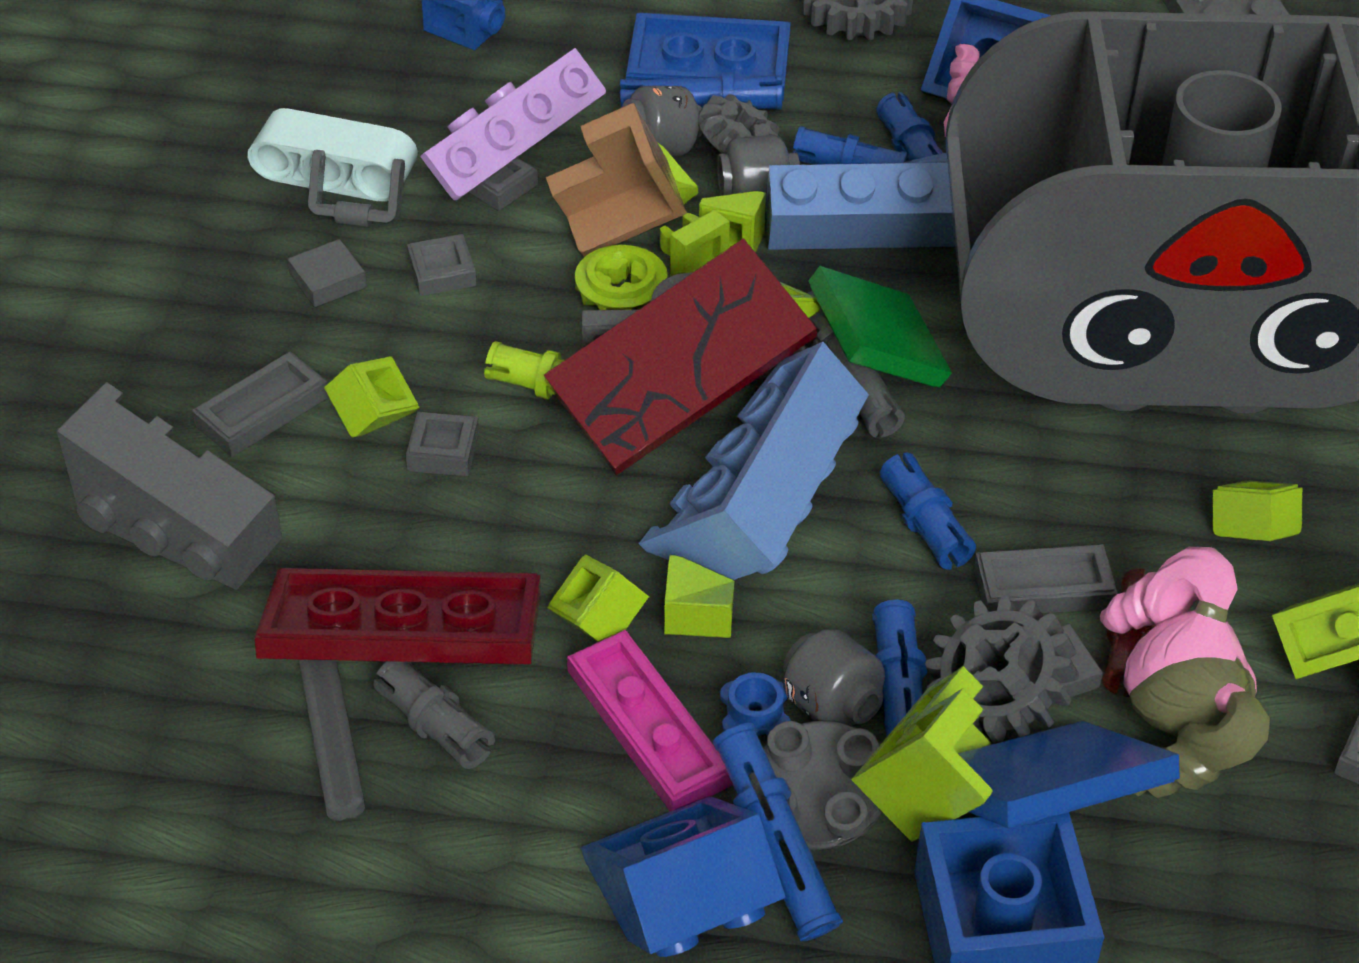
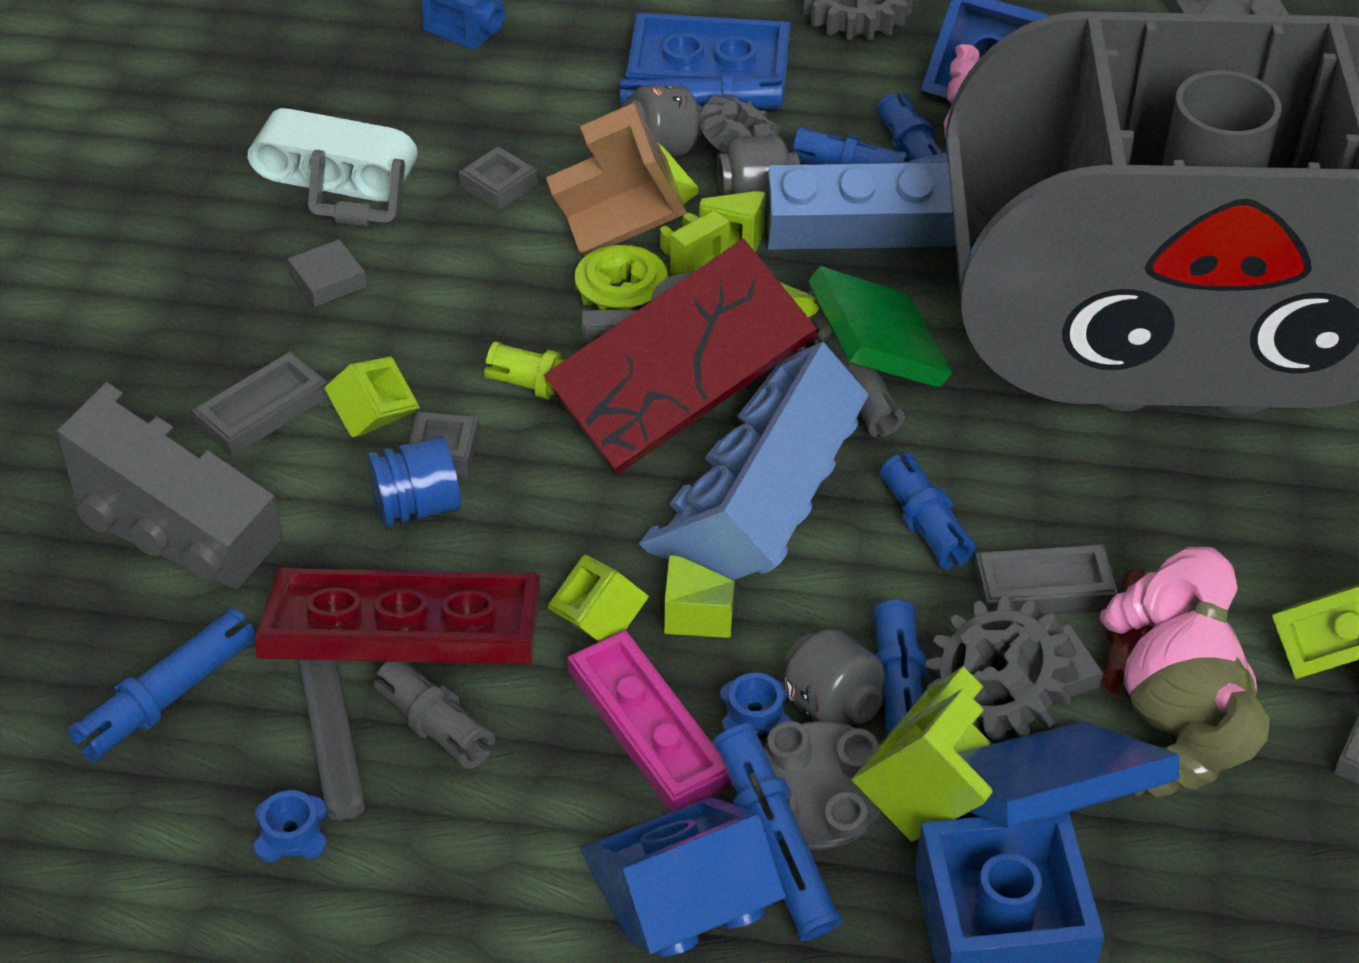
(141, 699): none -> blue pin
(288, 810): none -> blue plate
(414, 481): none -> blue piece
(441, 264): dark grey tile -> none
(512, 123): lavender bracket -> none
(1257, 510): lime slope -> none

